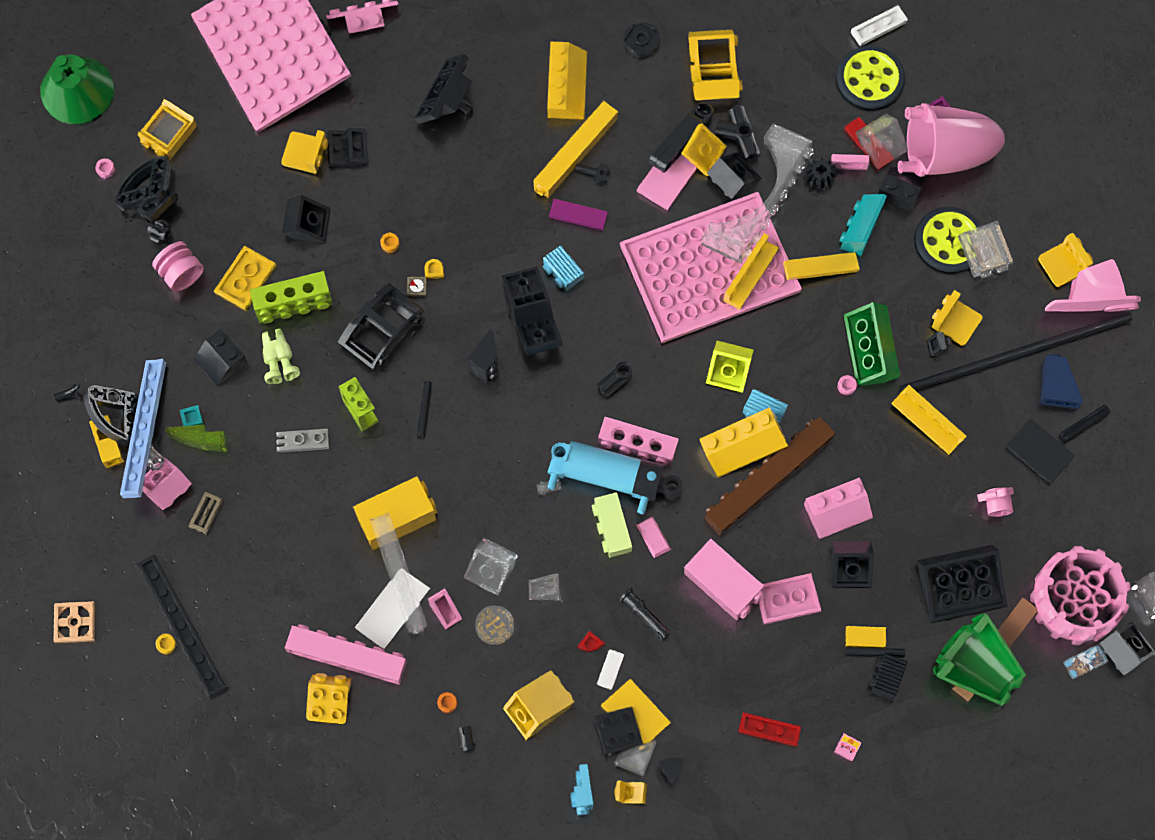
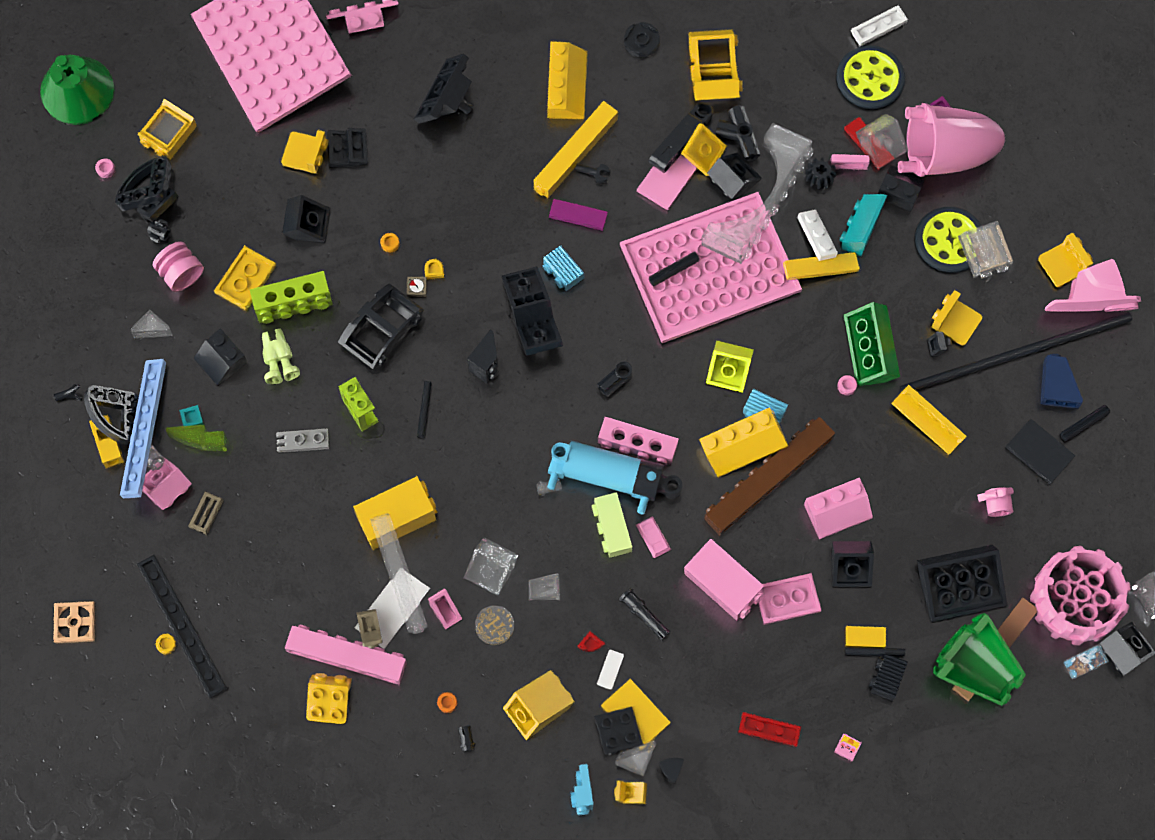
(150, 326): none -> clear slope
(369, 628): none -> dark tan bracket
(674, 268): none -> black axle
(750, 272): yellow fence -> none
(817, 235): none -> white plate

